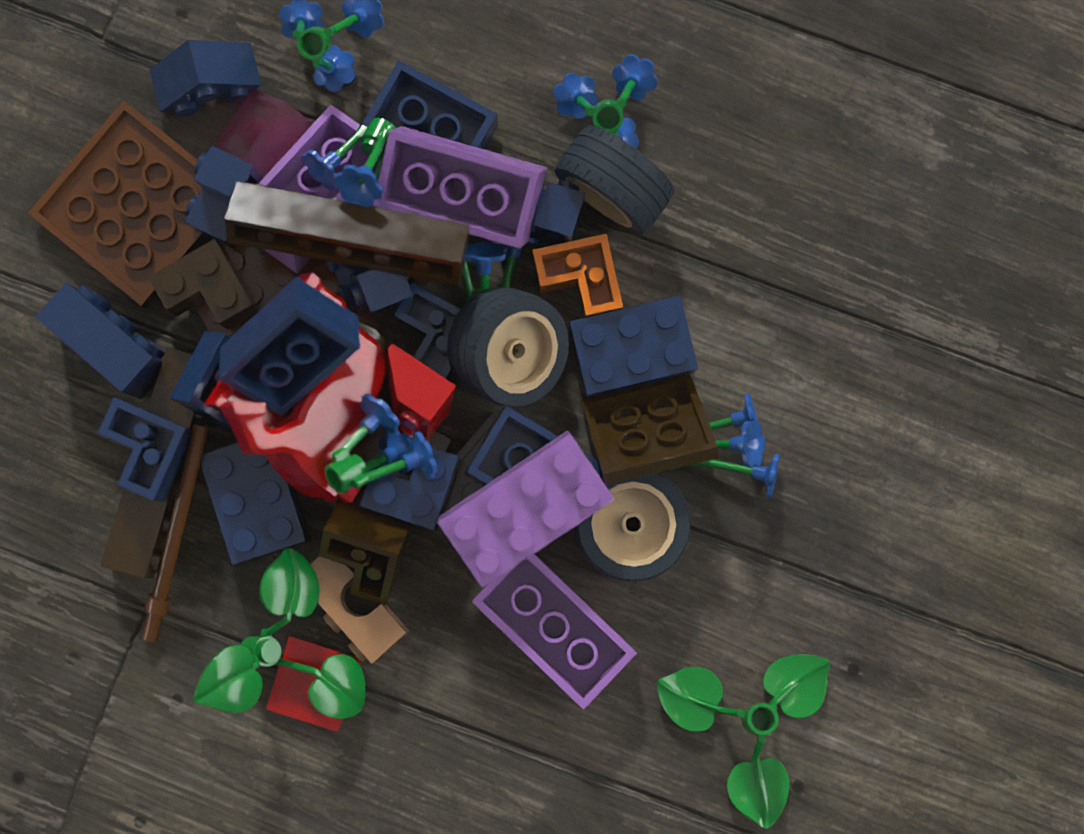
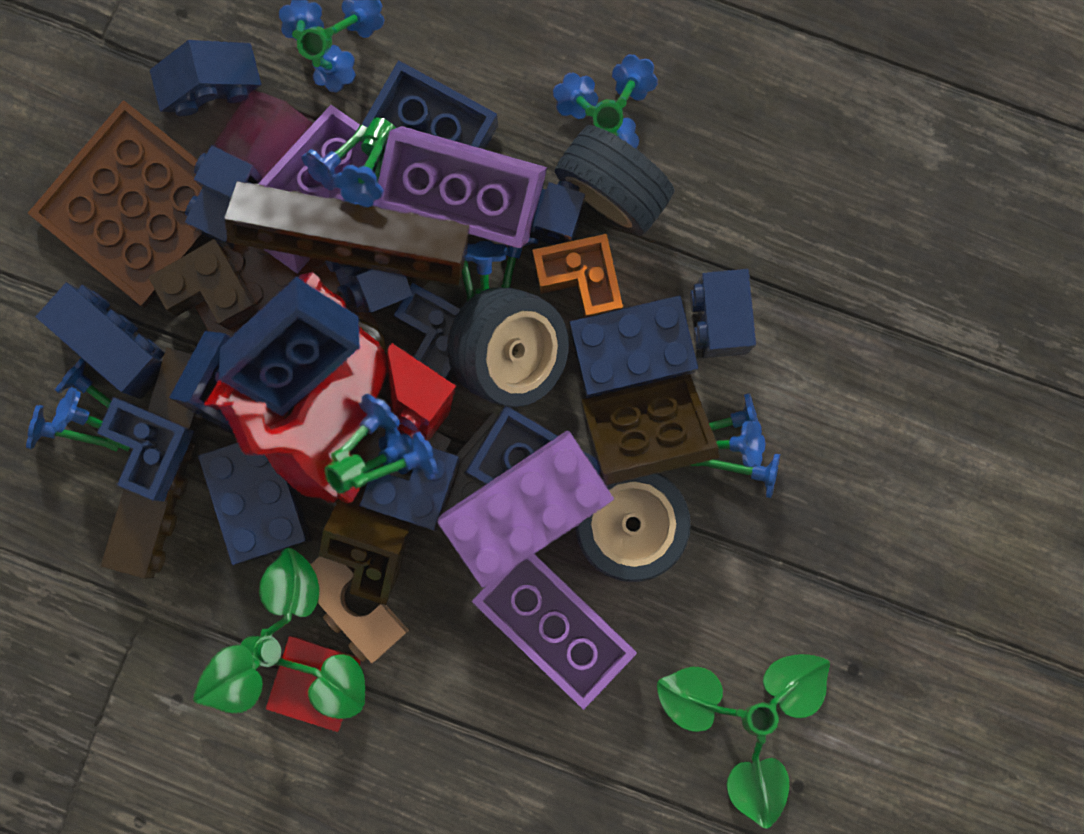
(68, 411): none -> blue plant
(159, 601): reddish brown bar -> none
(723, 313): none -> dark blue brick

